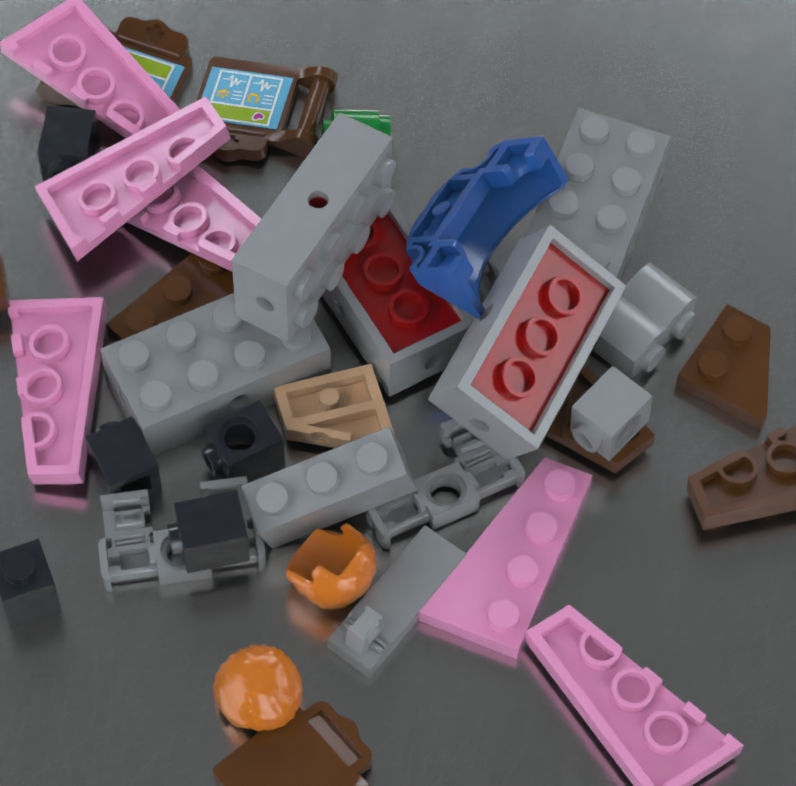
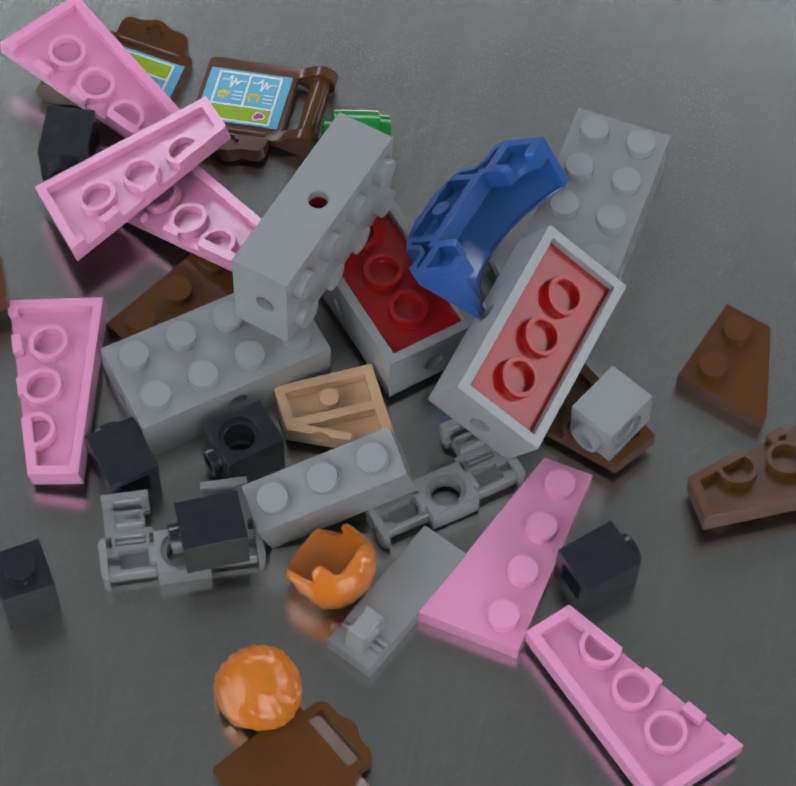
(598, 566): none -> black brick
(644, 320): light grey brick -> none

